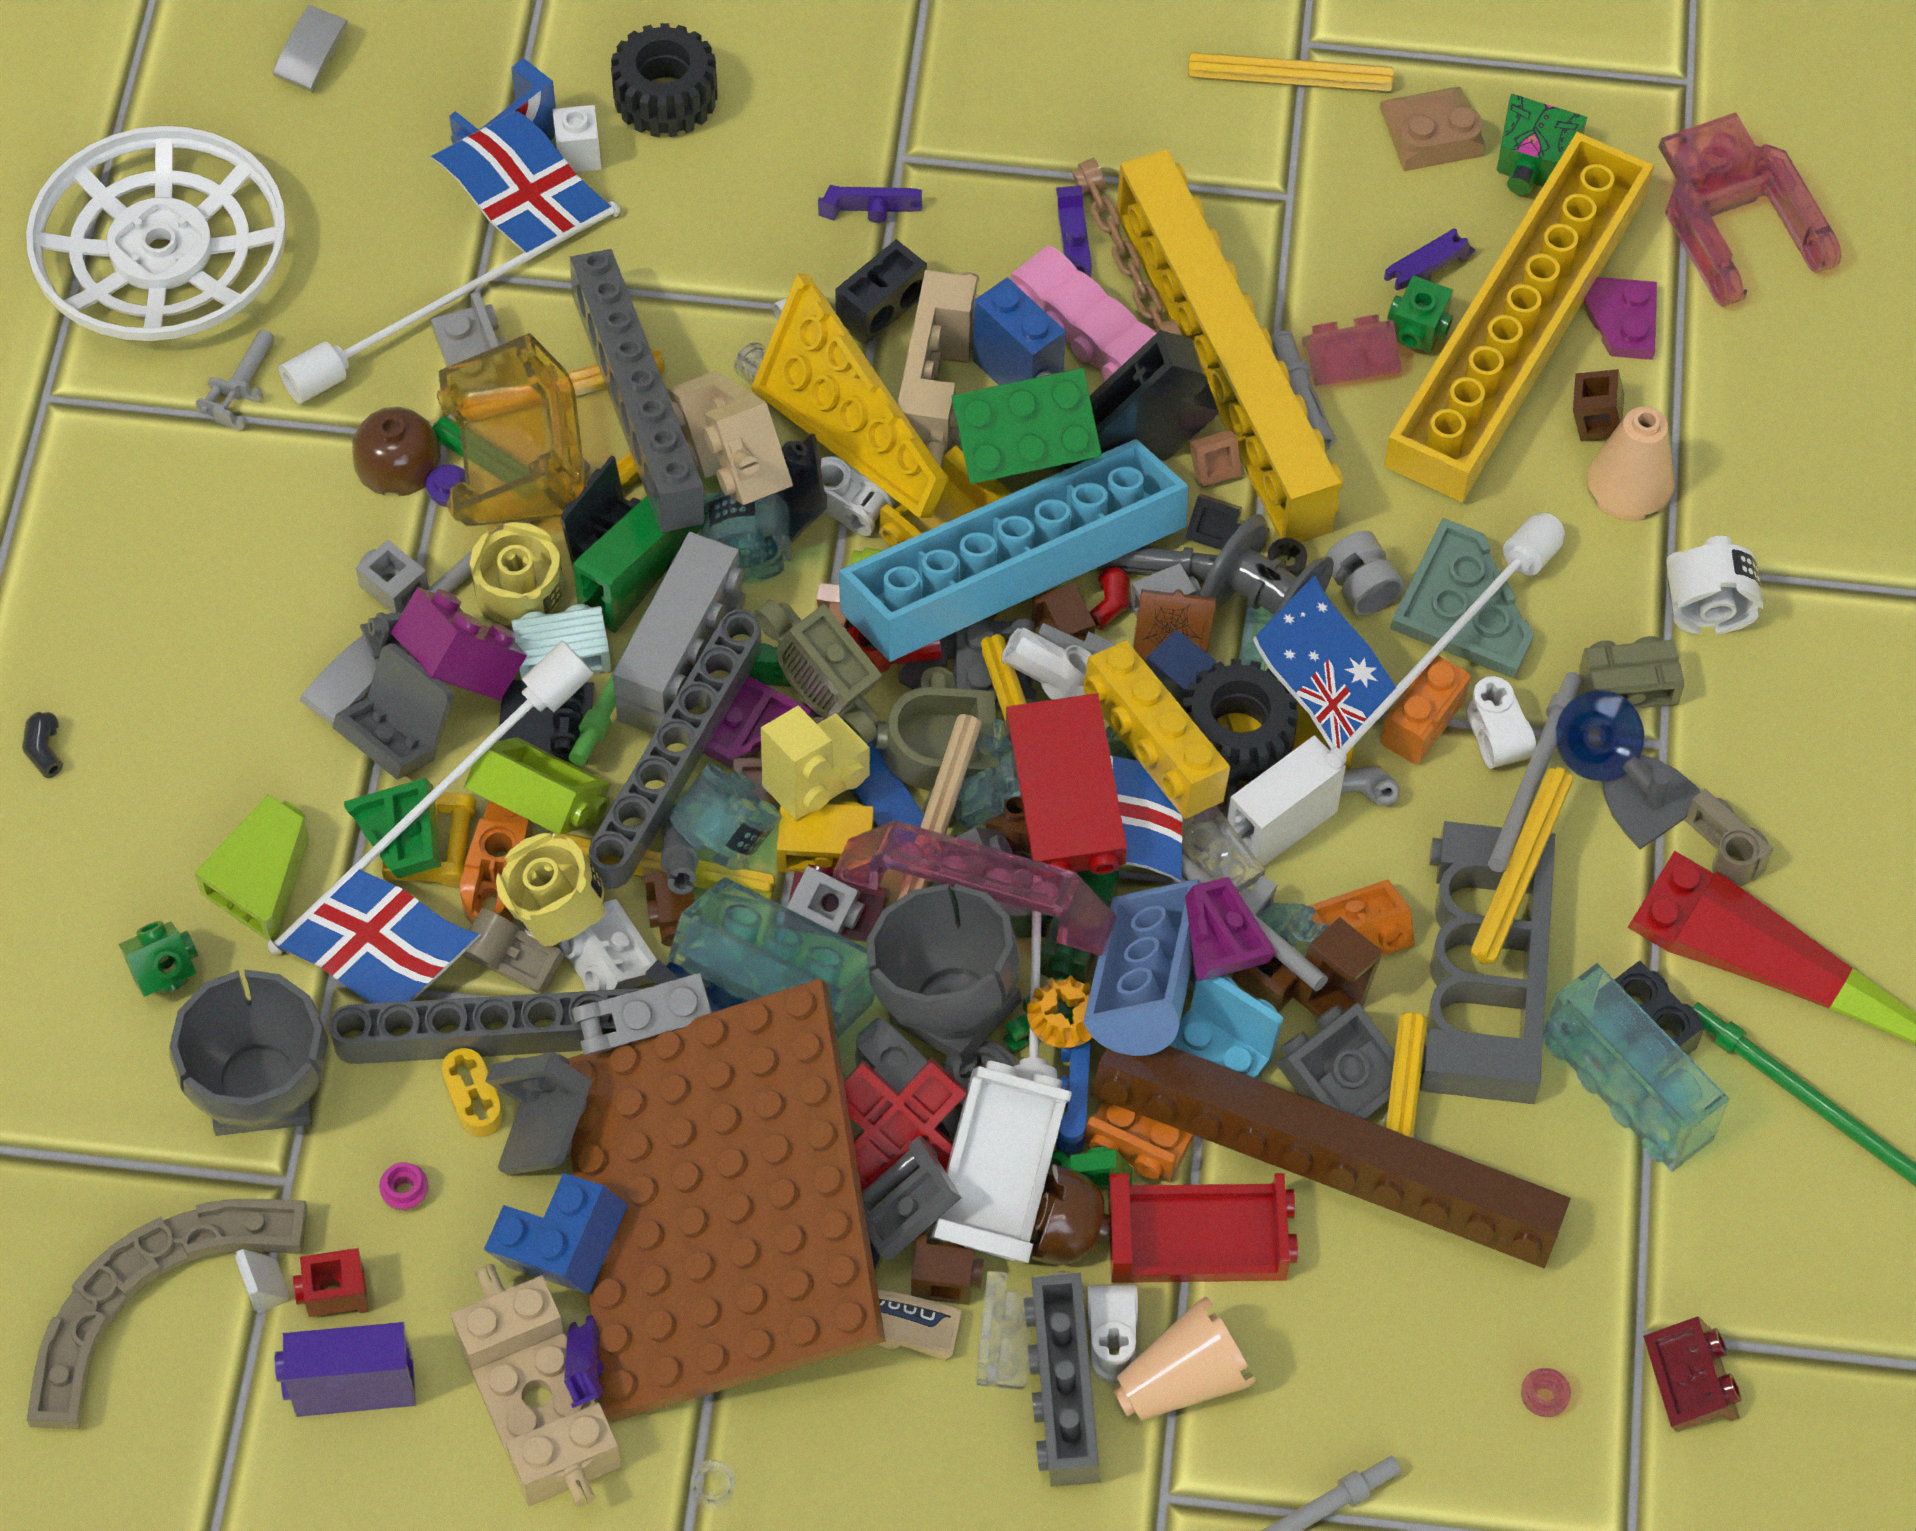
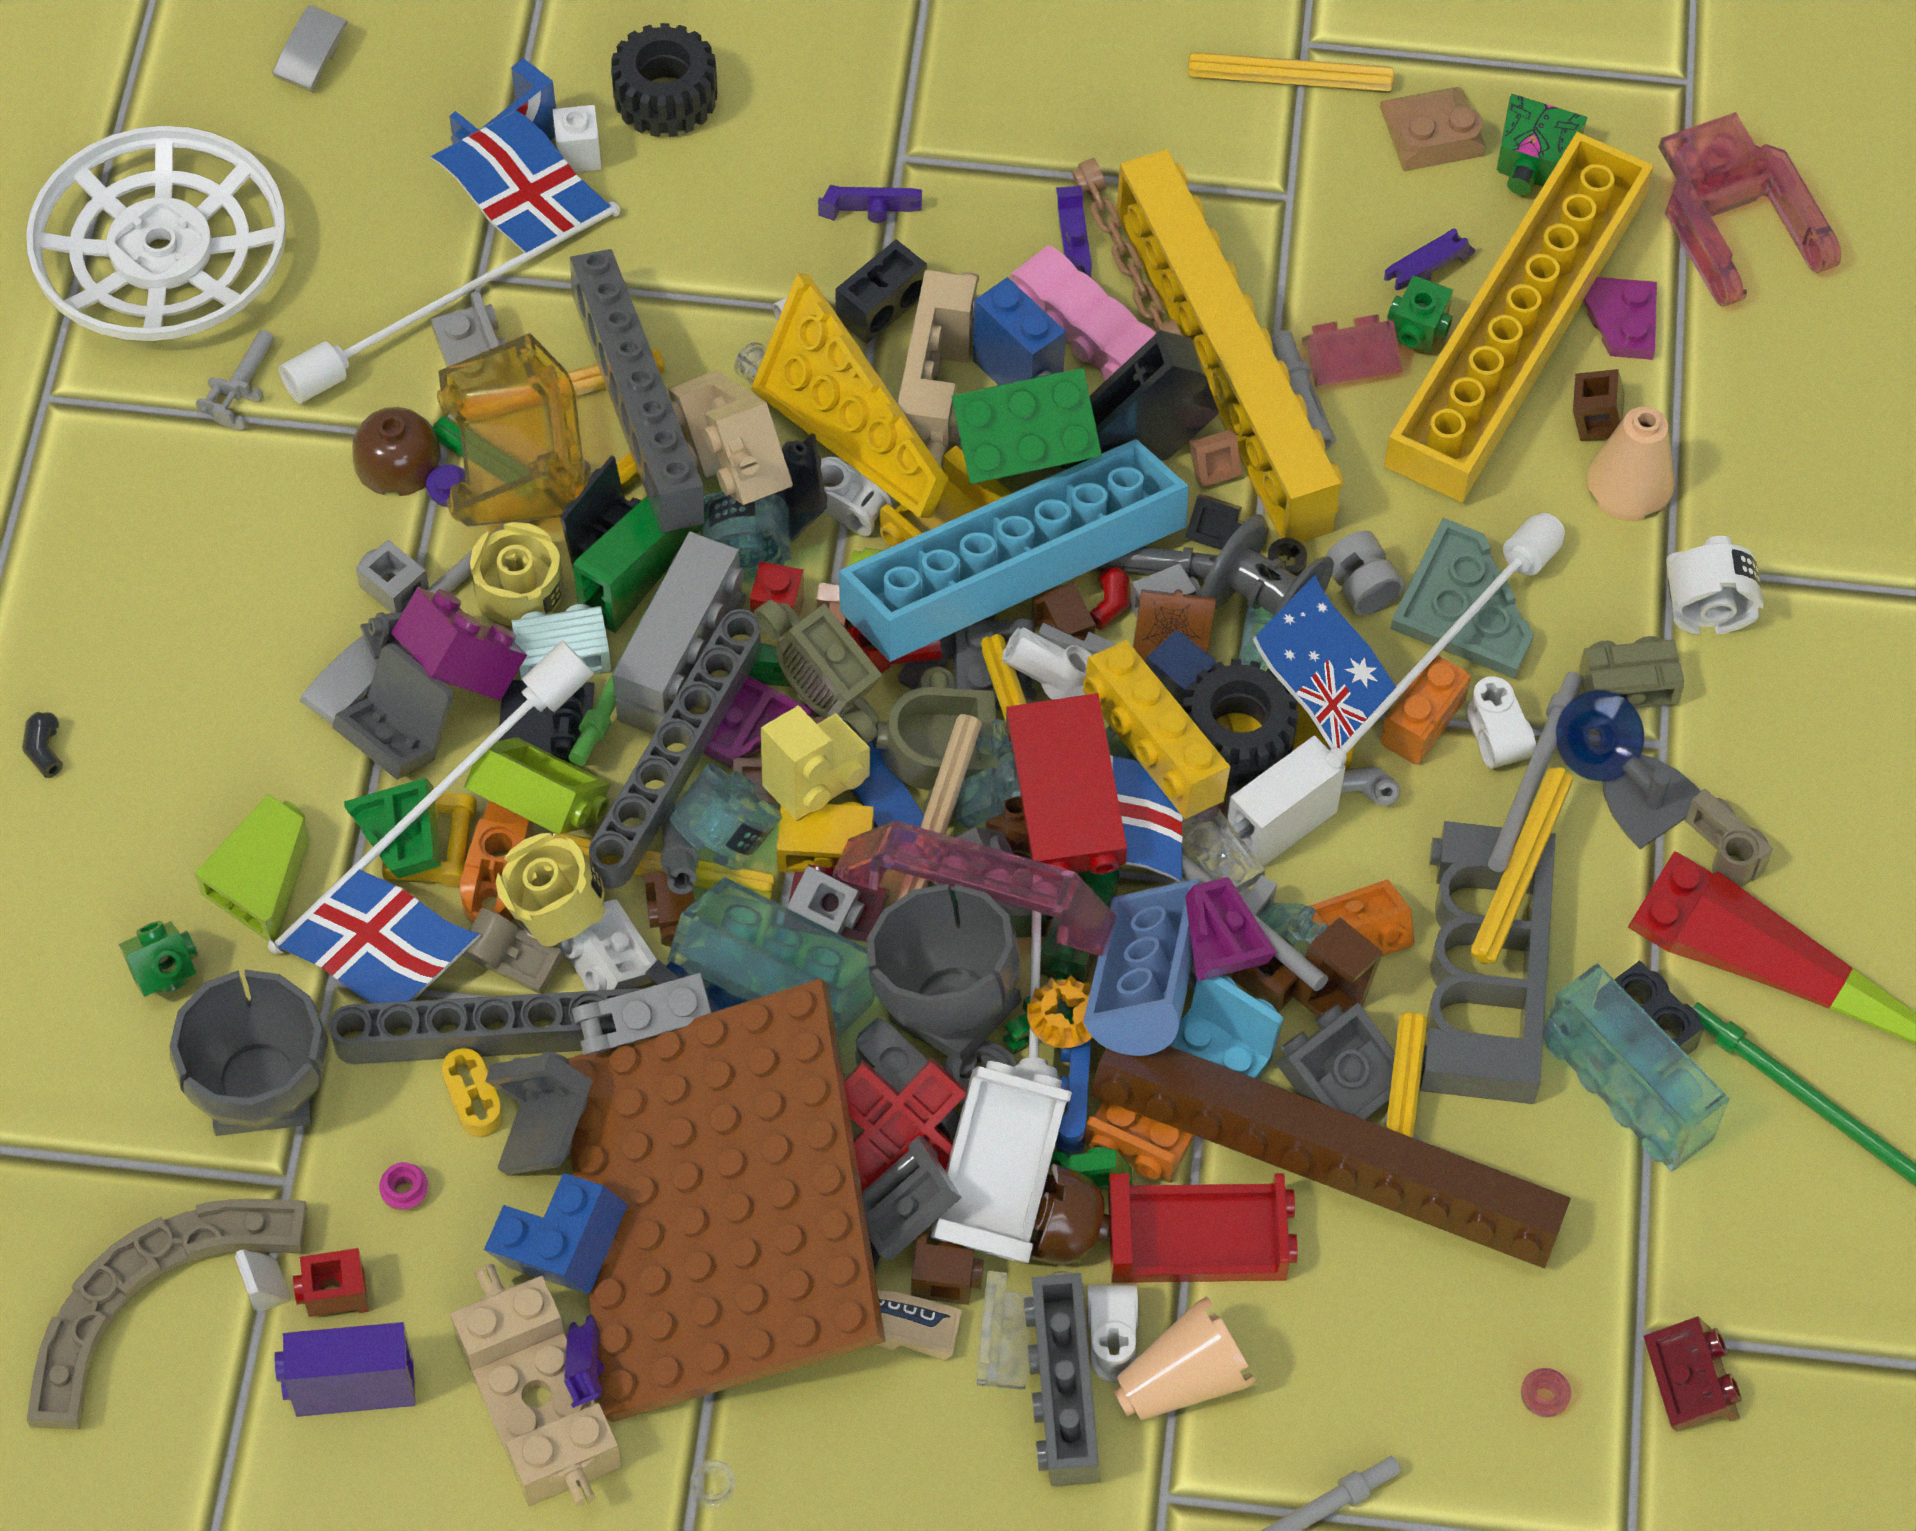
(778, 584): none -> red brick

